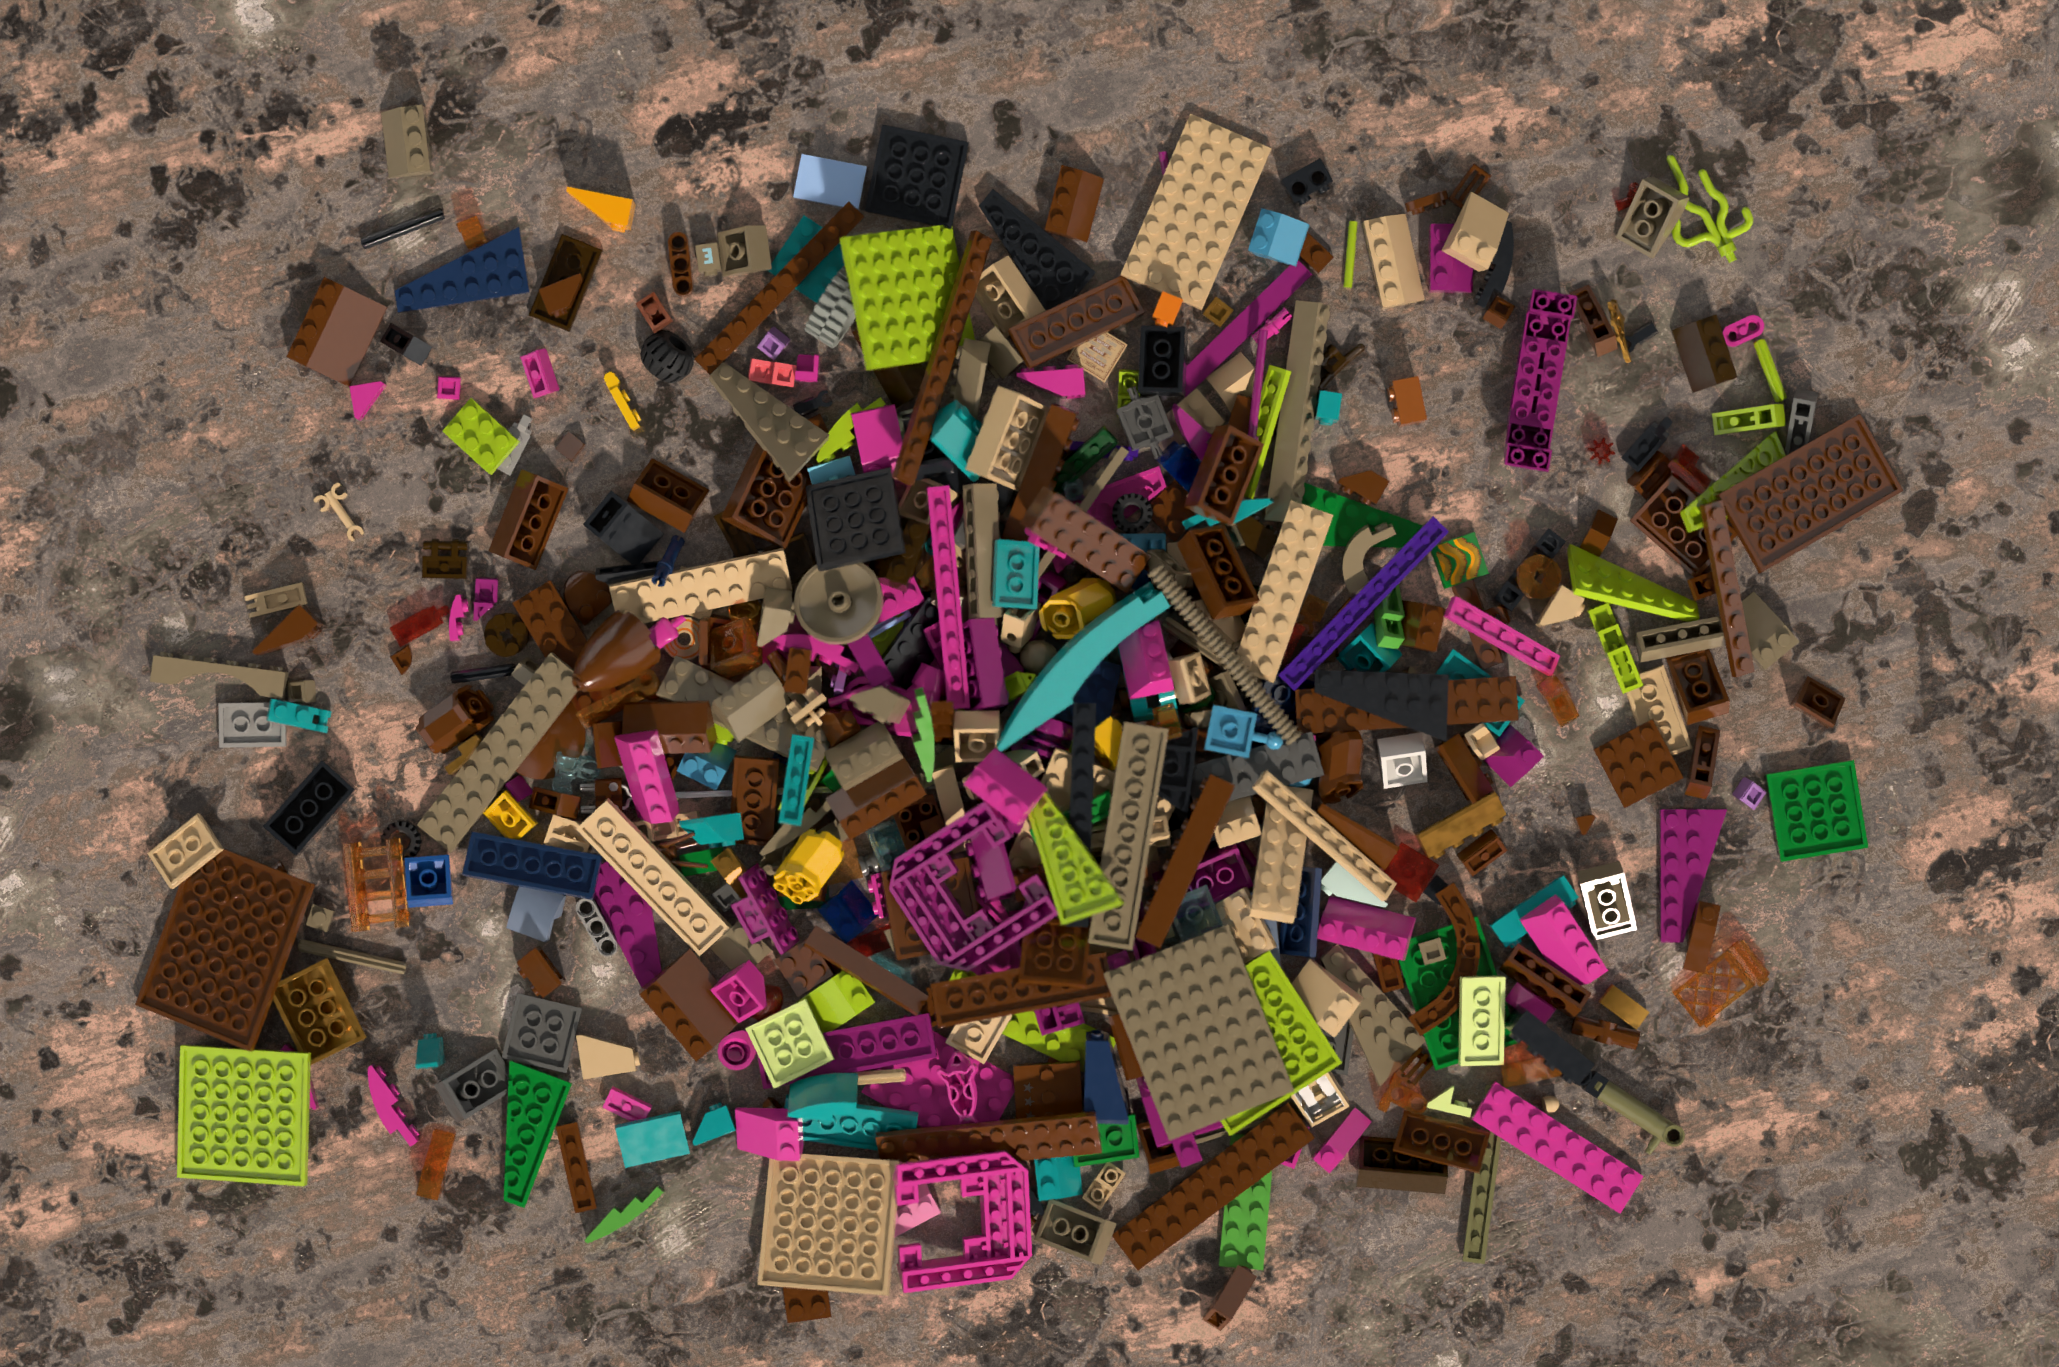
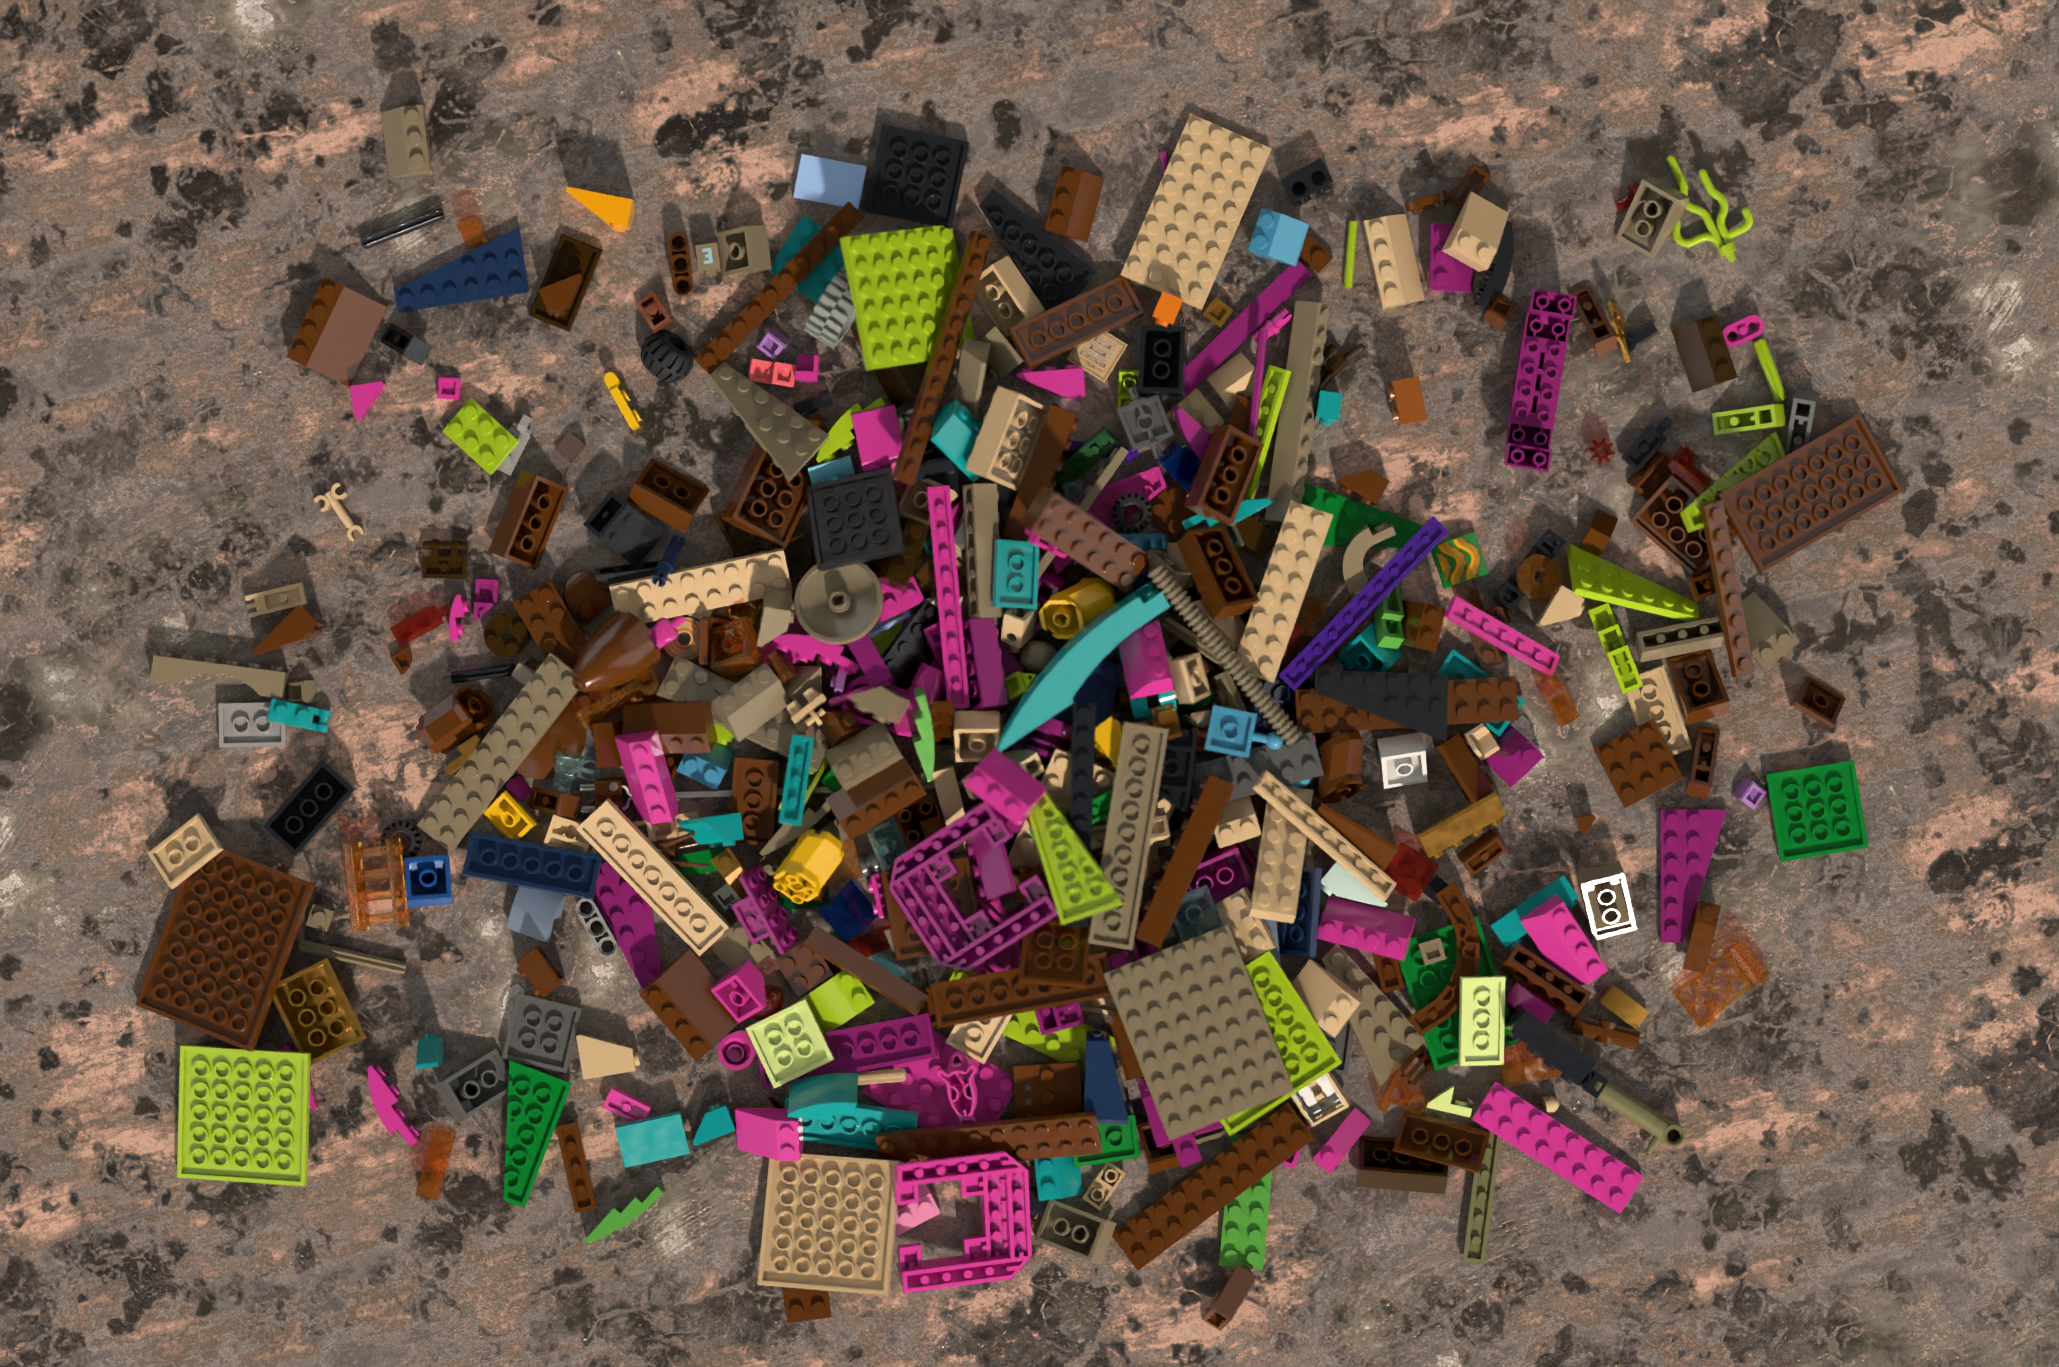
(539, 373): dark pink slope -> none
(798, 670): reddish brown plate -> none

